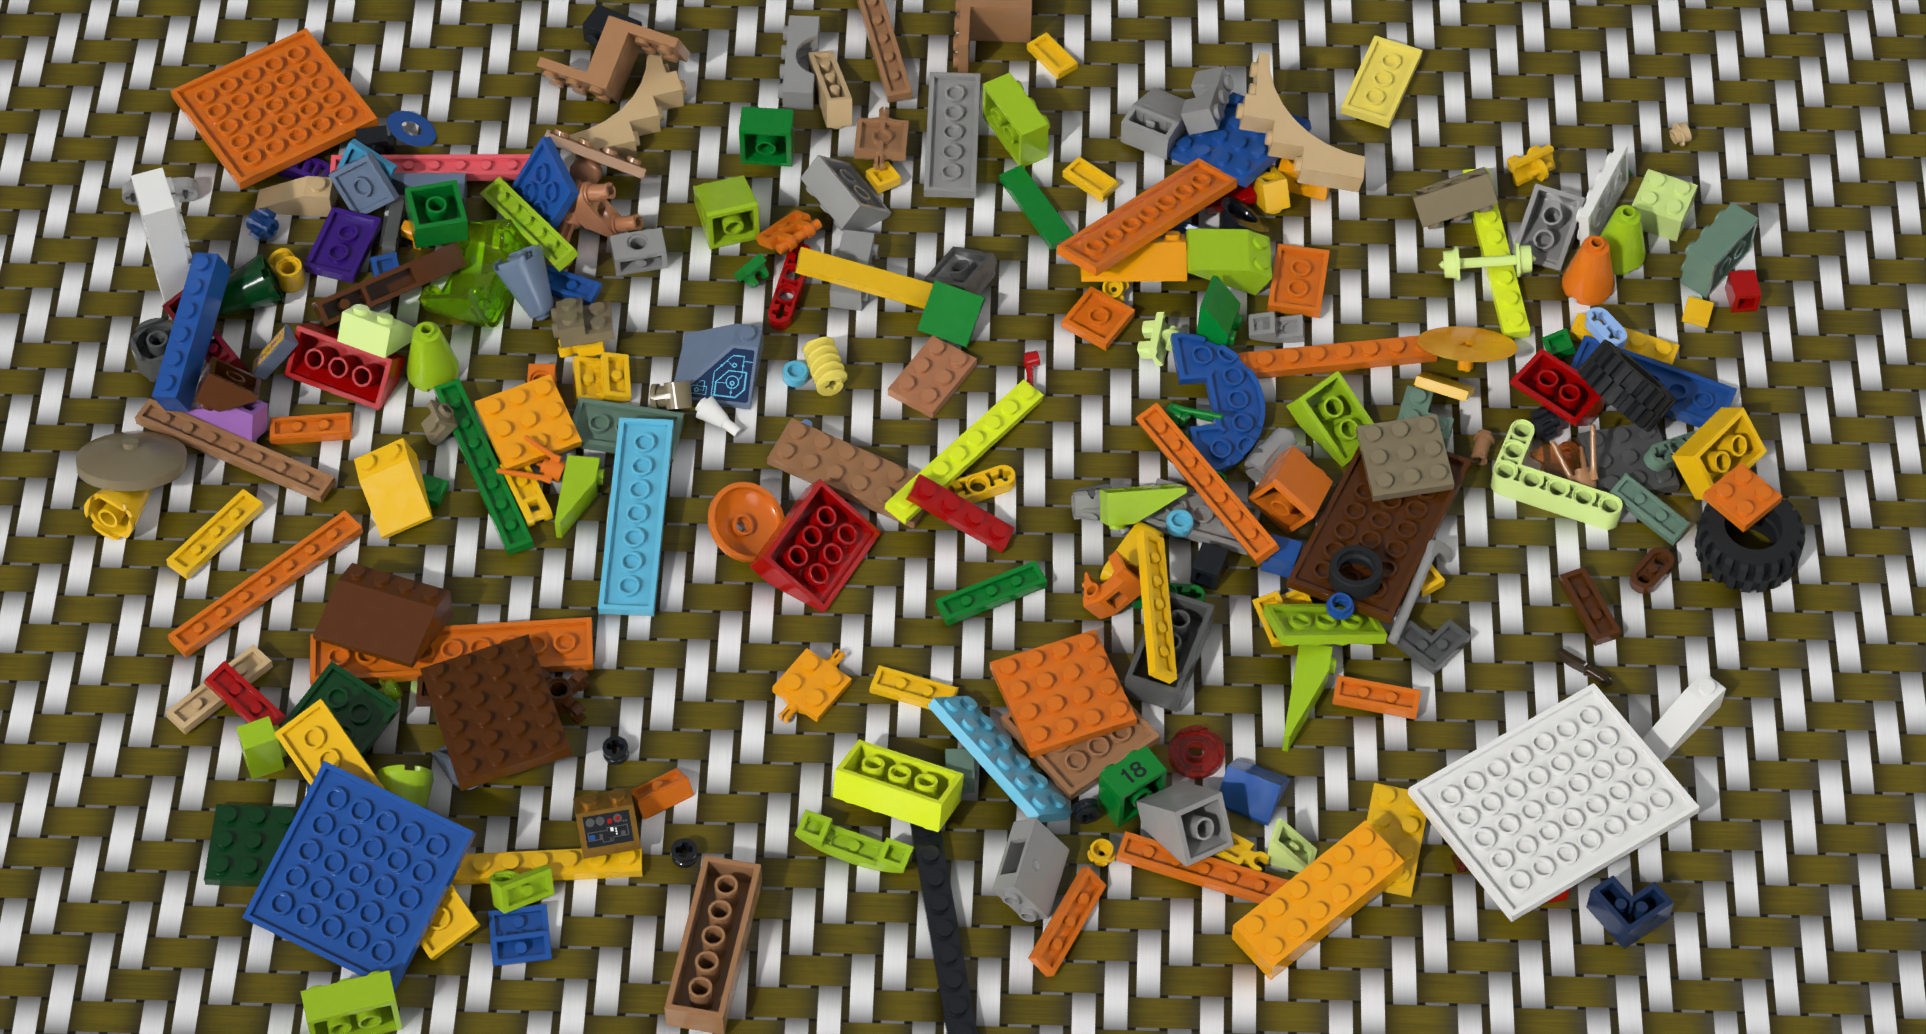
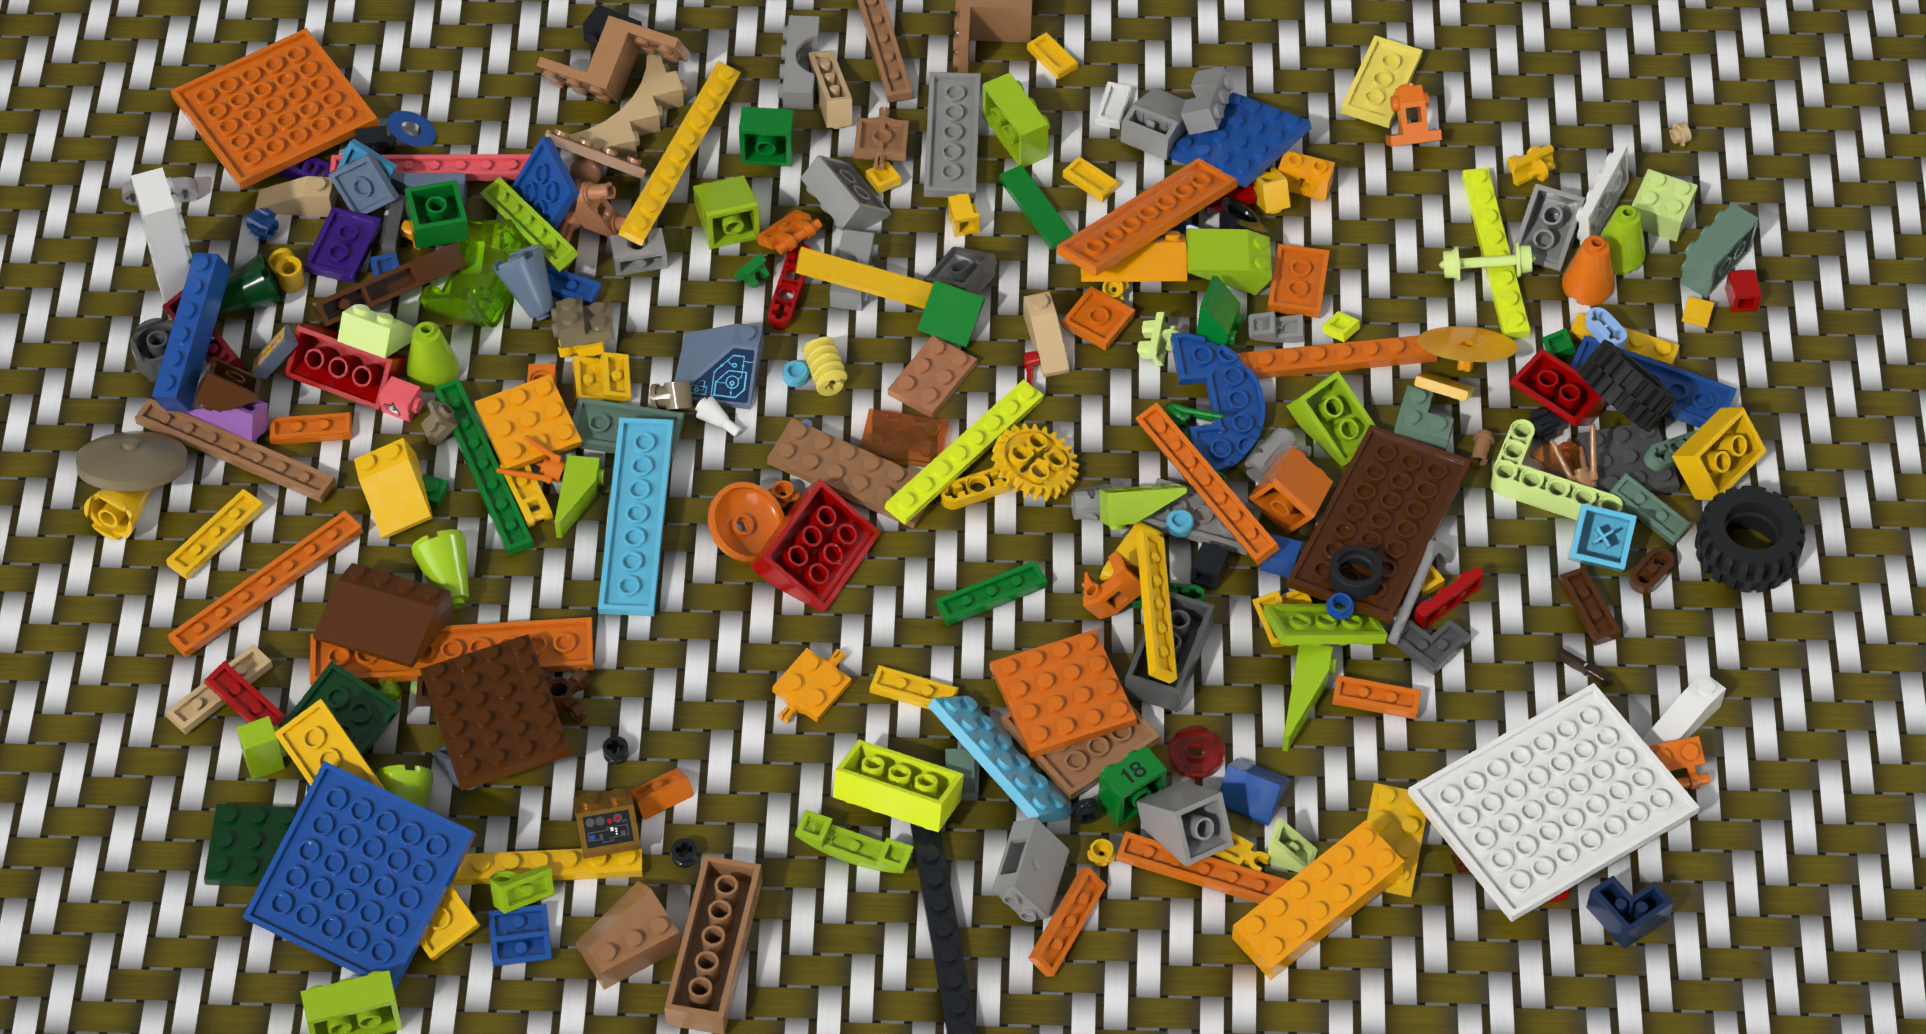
(401, 399): none -> coral brick
(445, 563): none -> lime cone
(629, 937): none -> medium nougat wedge
(679, 153): none -> yellow plate
(784, 487): none -> orange plate
(904, 437): none -> clear orange plate
(960, 513): red plate -> none
(963, 215): none -> yellow brick
(1025, 447): none -> yellow gear
(1045, 333): none -> tan slope
(1113, 105): none -> white tile
(1314, 159): tan arch -> none
(1341, 326): none -> neon yellow plate
(1404, 457): dark tan plate -> none
(1410, 133): none -> orange tile
(1448, 597): none -> red plate
(1454, 198): dark tan slope -> none
(1602, 537): none -> medium azure brick
(1683, 755): none -> orange plate
(1742, 497): orange plate -> none

